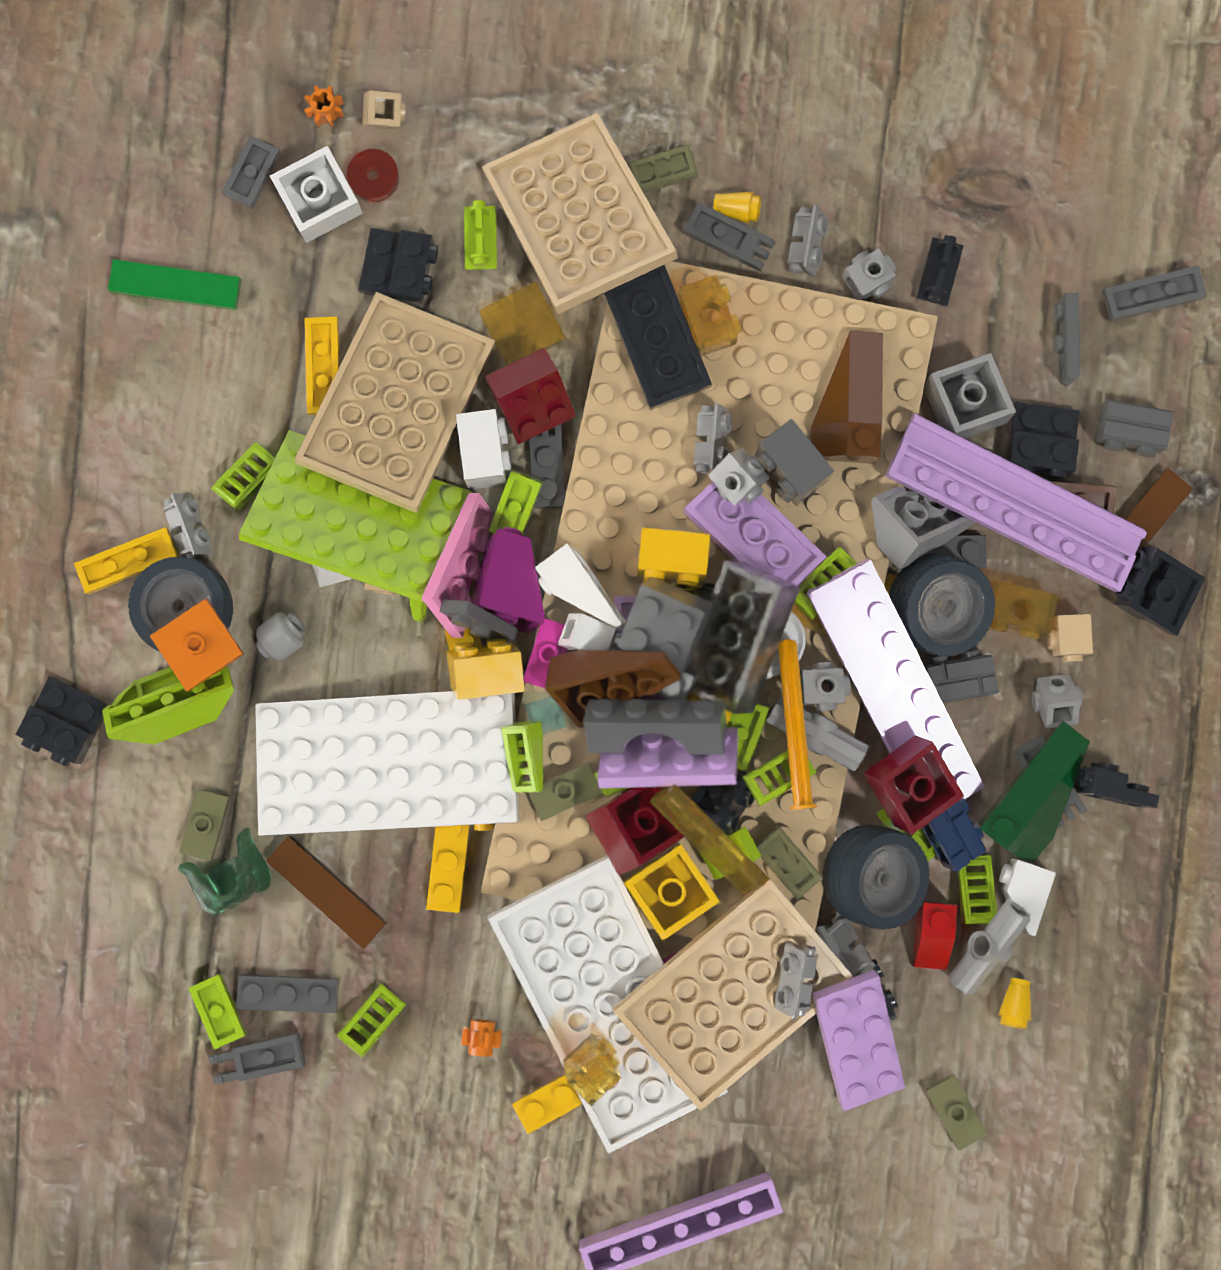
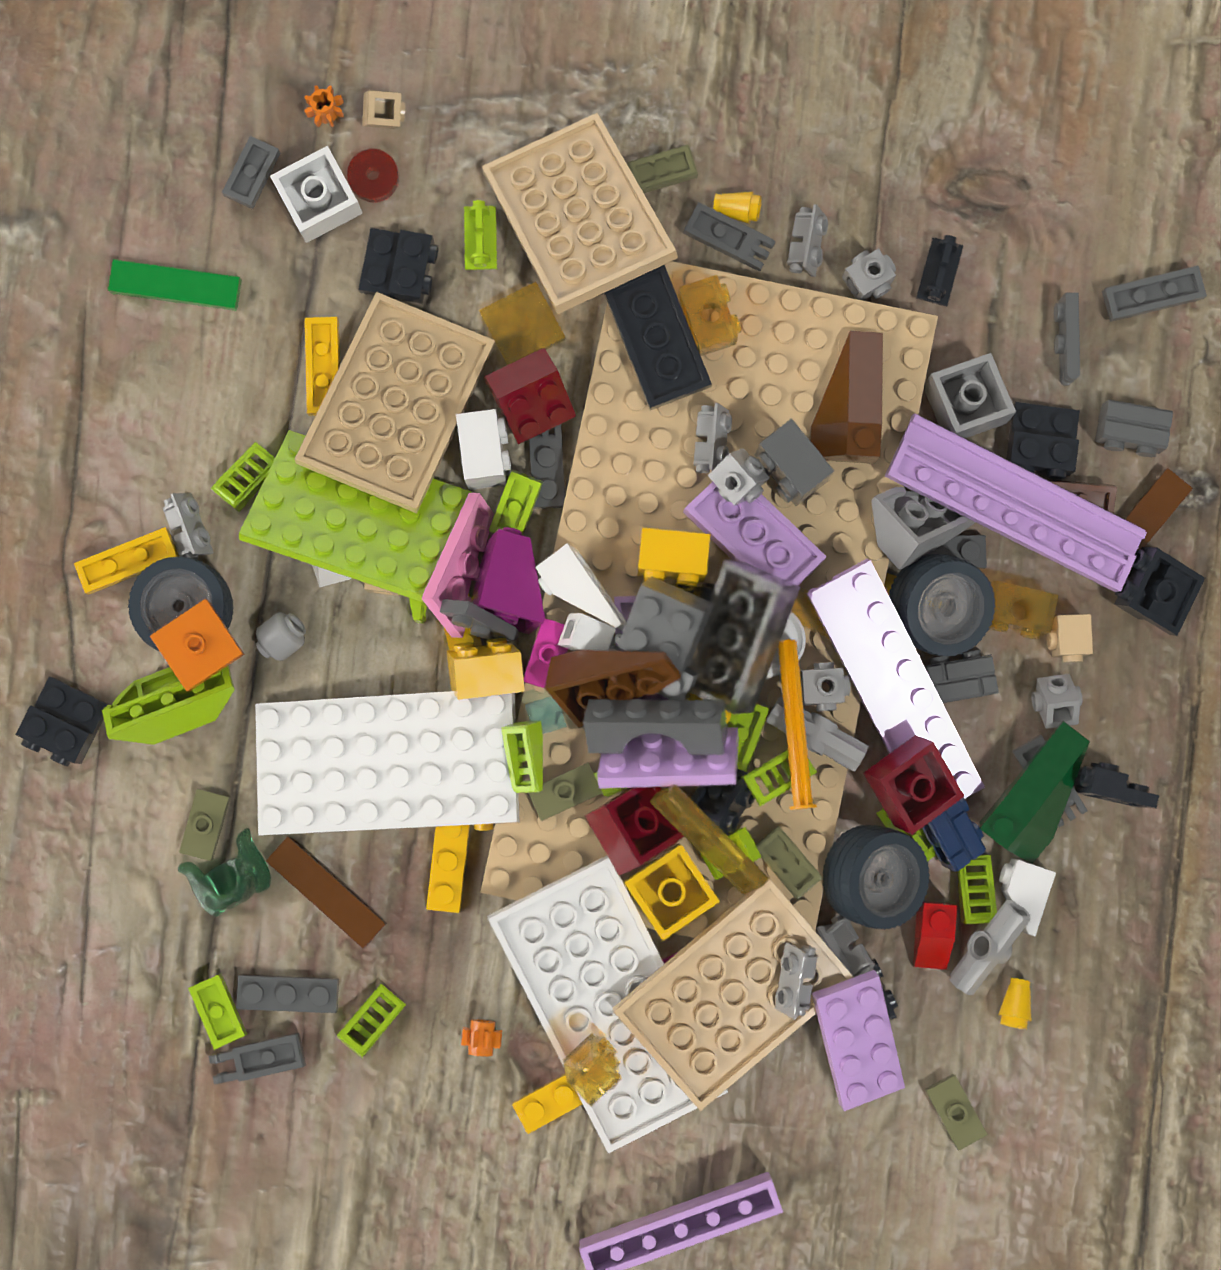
(834, 564): lime slope -> none

